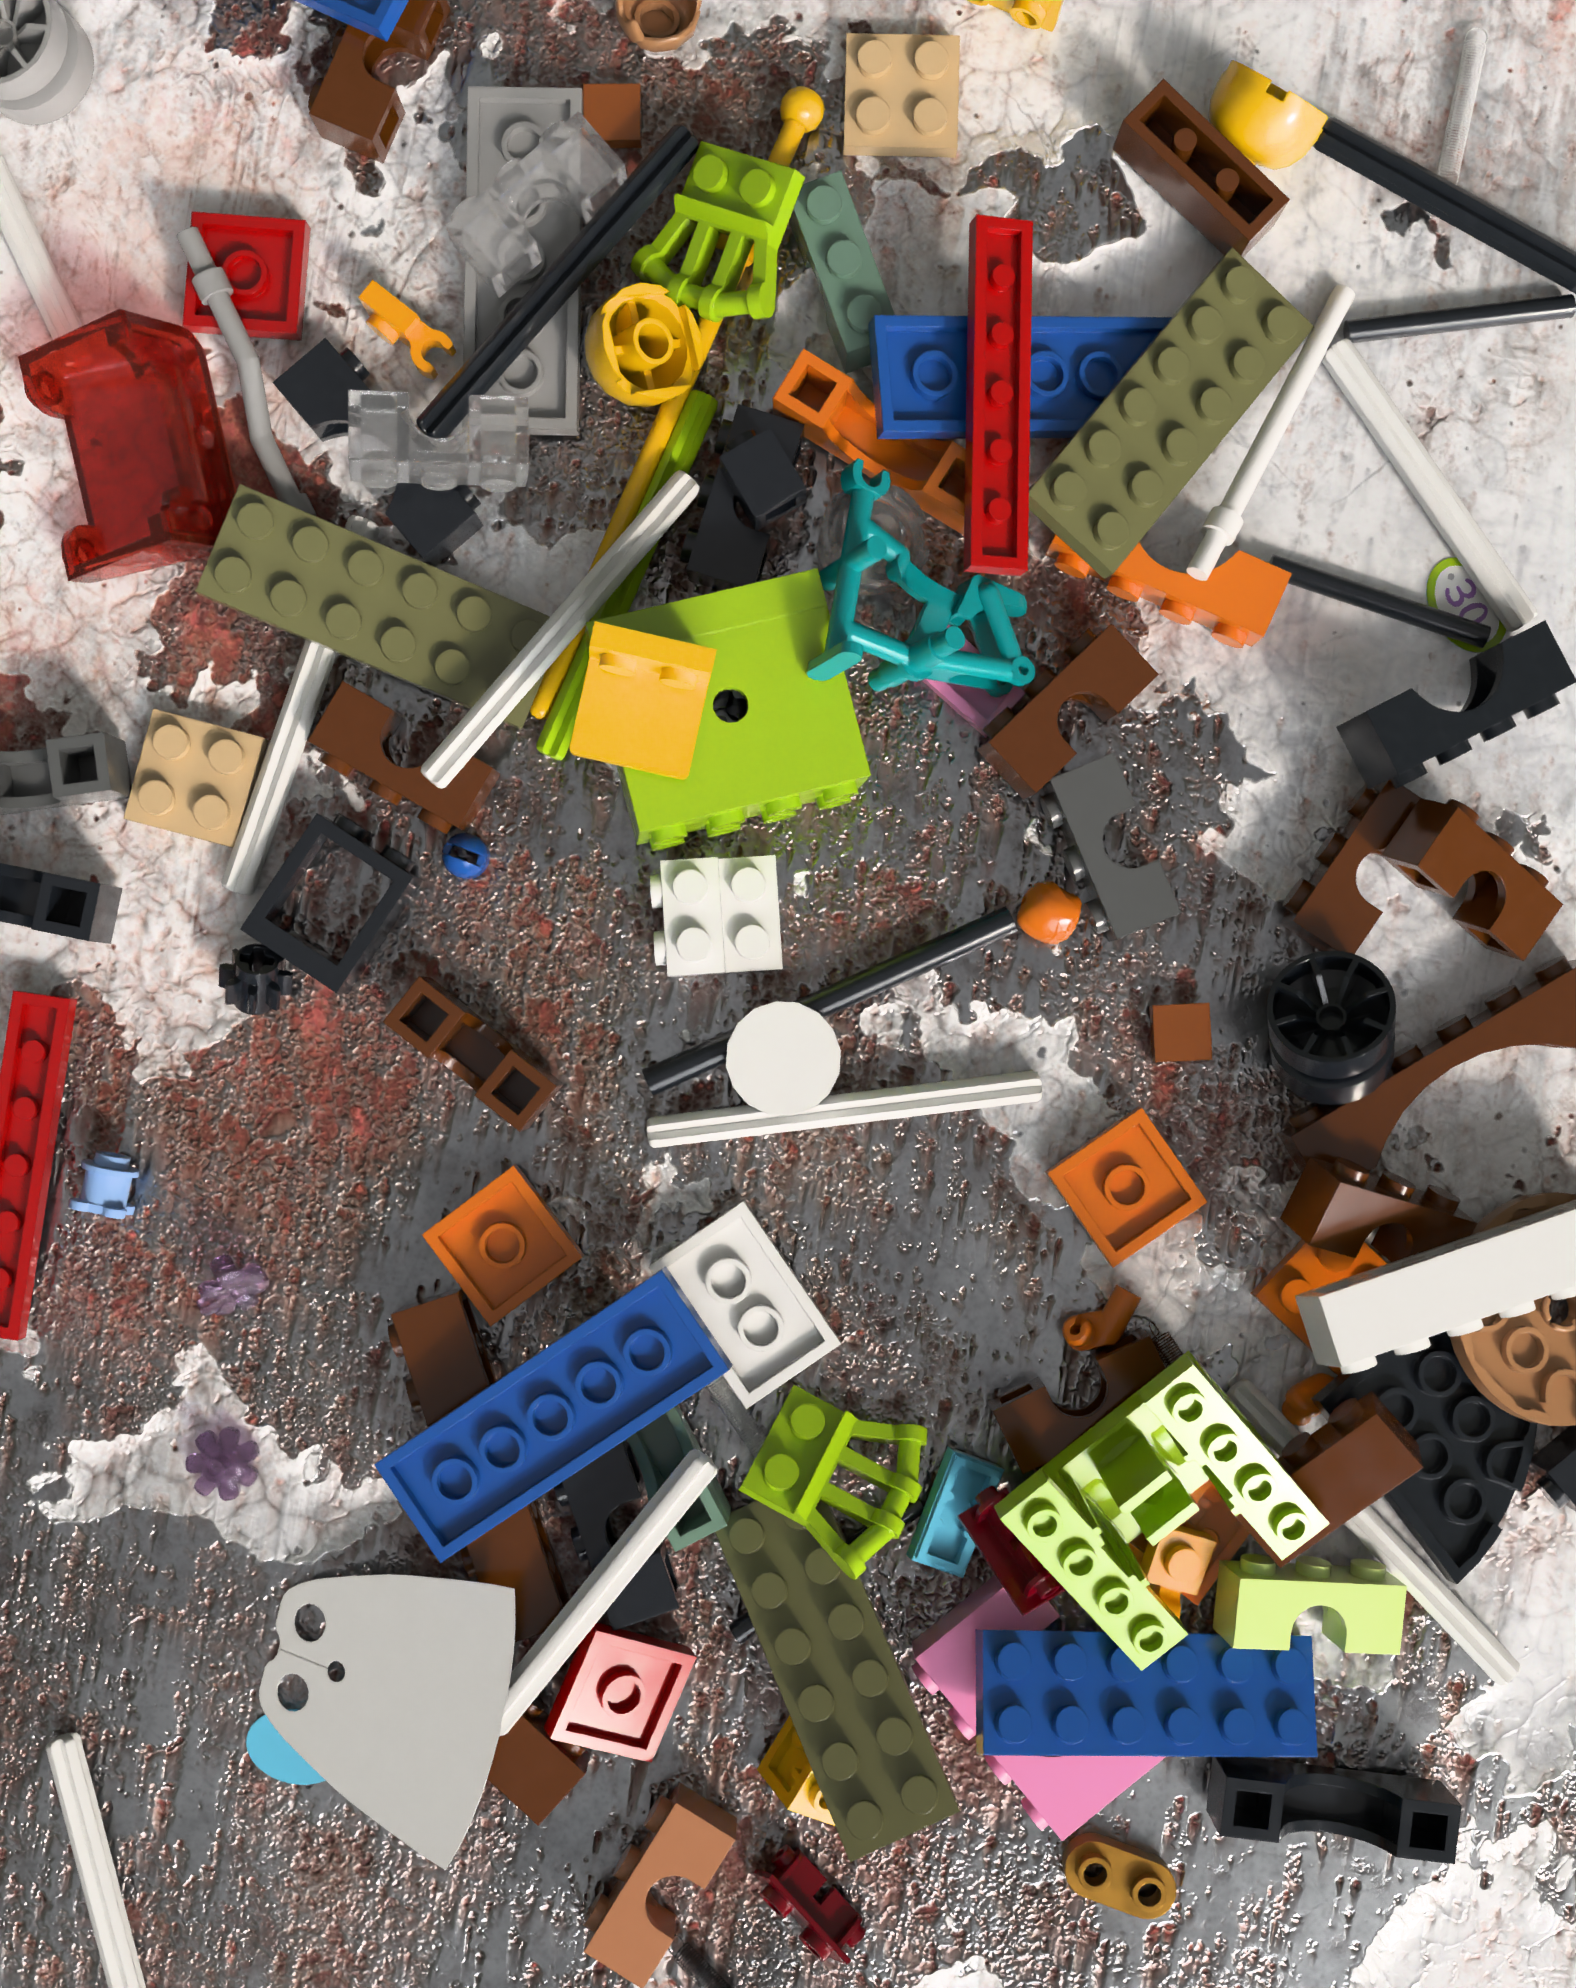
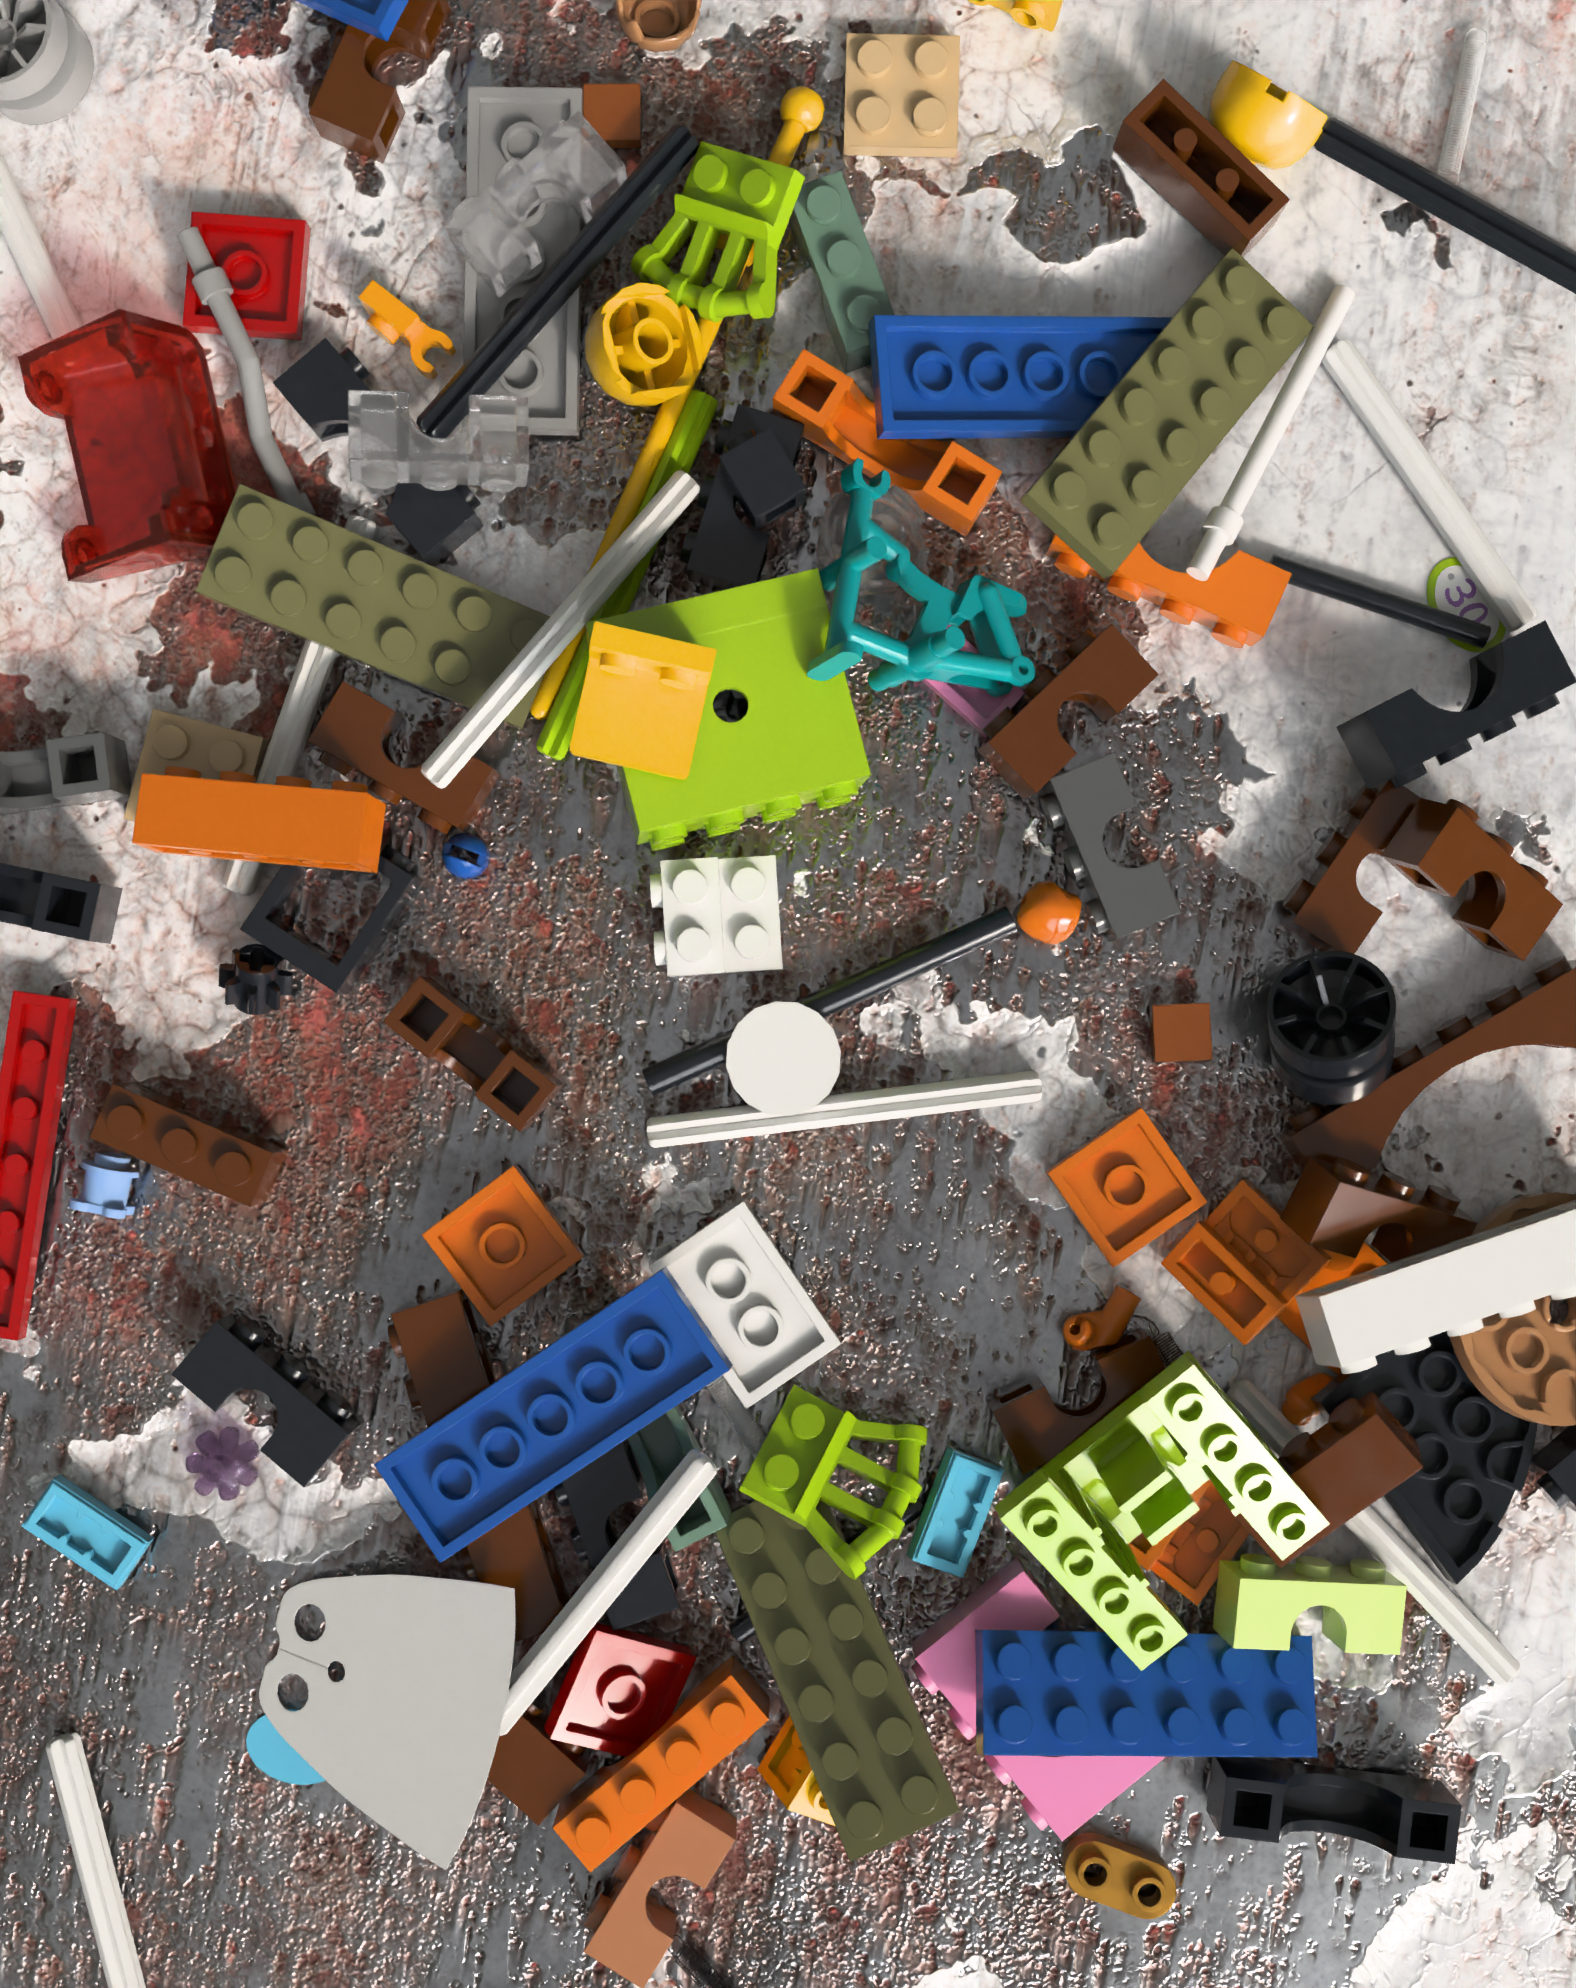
(87, 1531): none -> medium azure plate
(189, 1146): none -> reddish brown arch
(231, 1287): clear purple plant -> none
(260, 821): none -> orange brick
(309, 1421): none -> black arch
(638, 1788): none -> orange arch
(825, 1923): dark red hinge -> none
(998, 396): red plate -> none
(1013, 1564): dark red hinge -> none
(1177, 1564): light orange plate -> none
(1245, 1262): none -> orange slope
(1460, 318): black bar -> none

